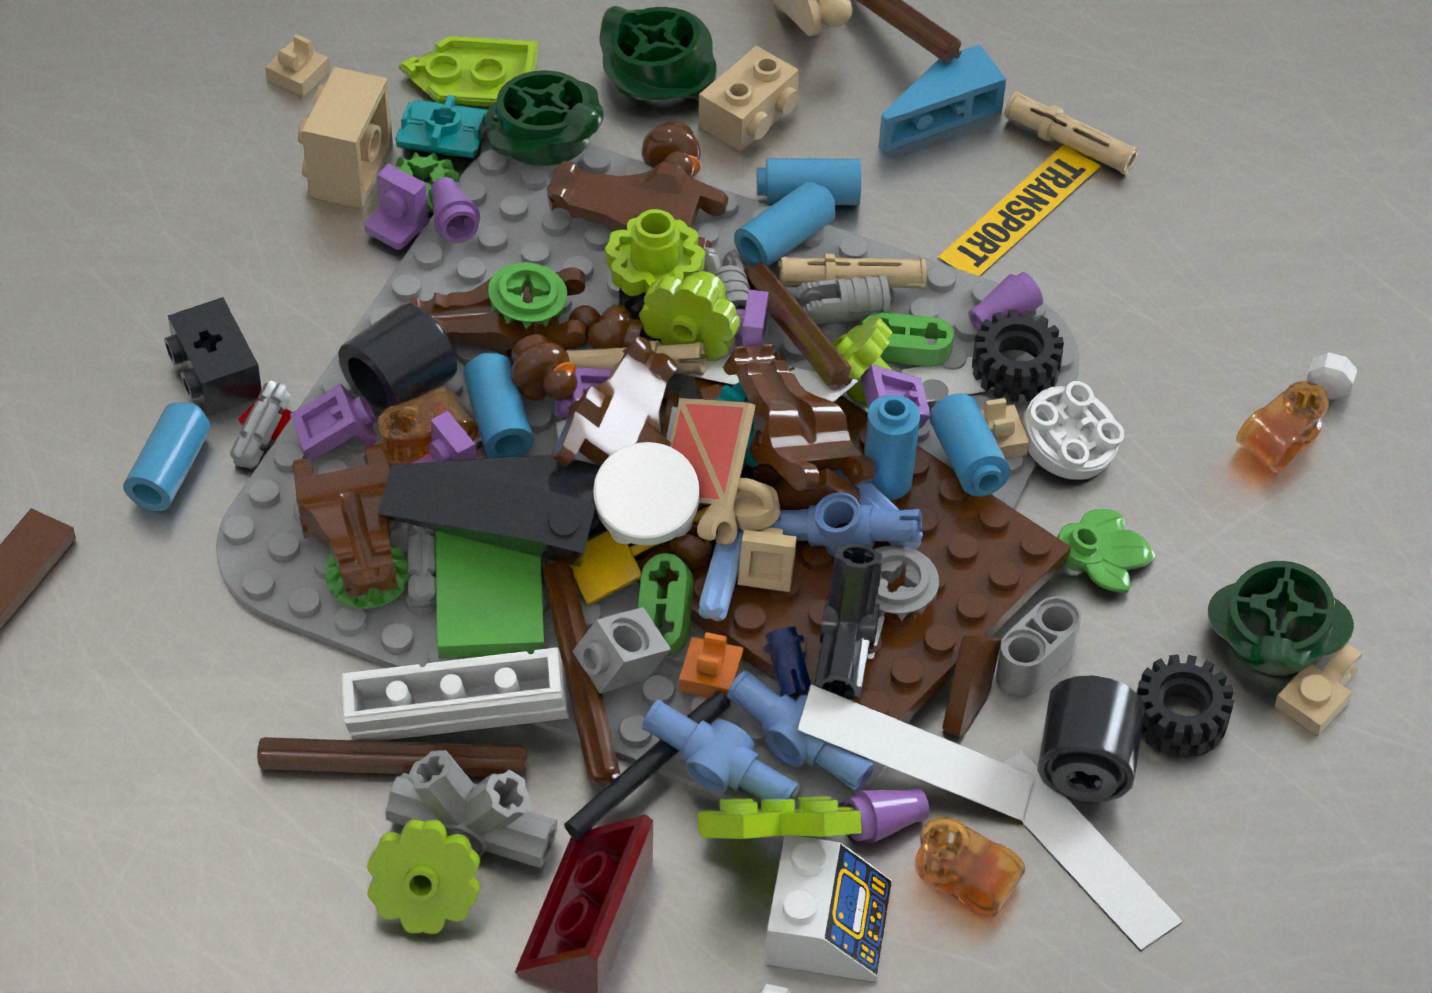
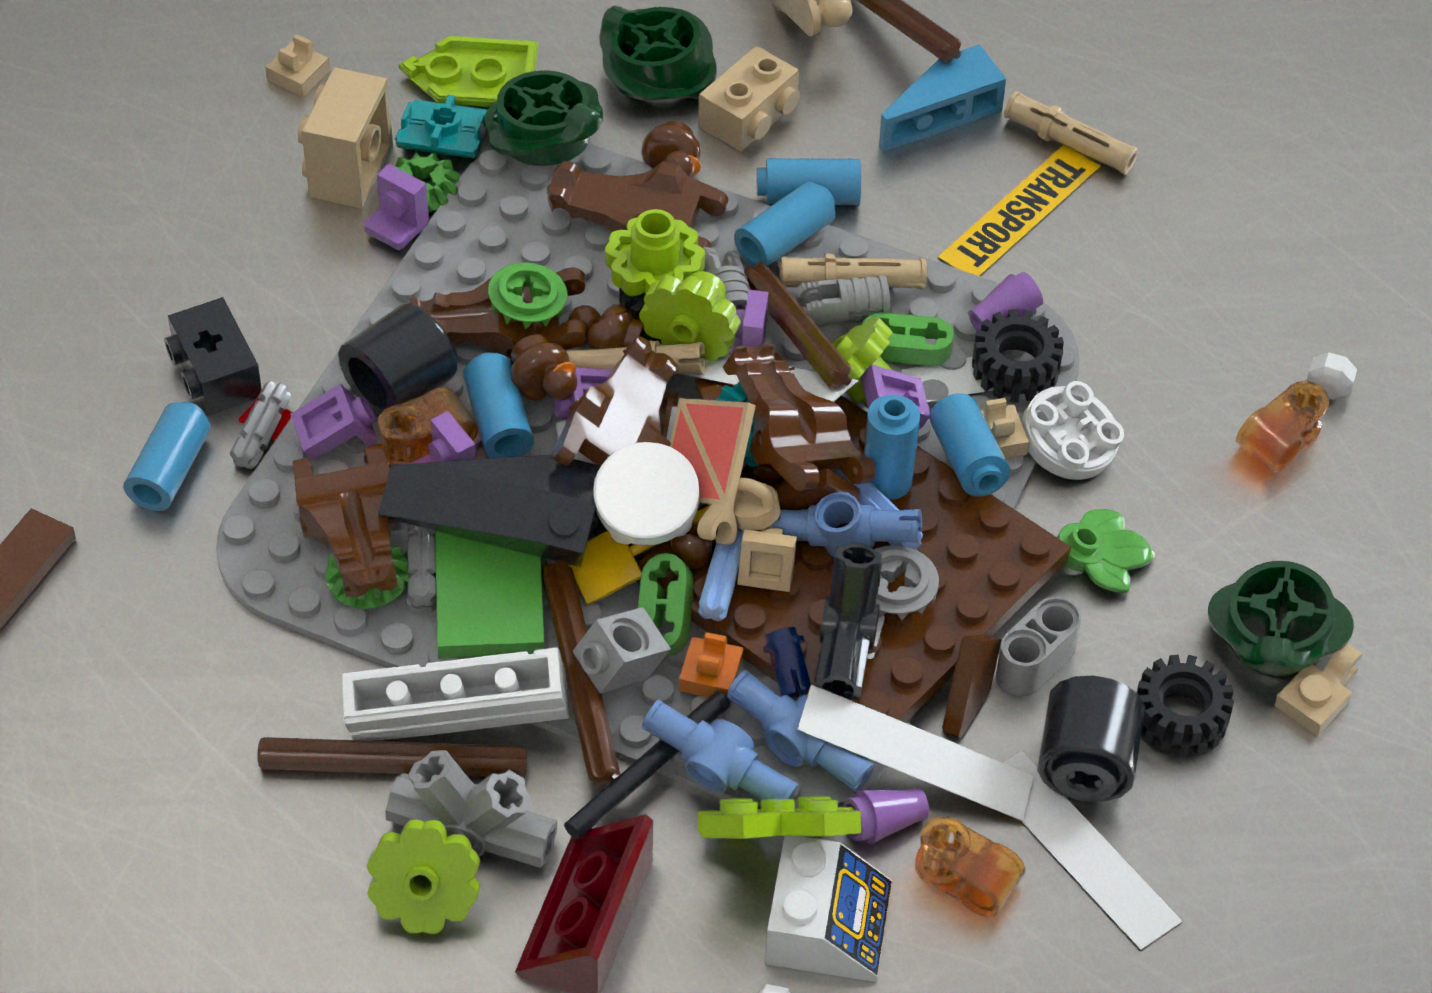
(454, 213): medium lavender cone -> none

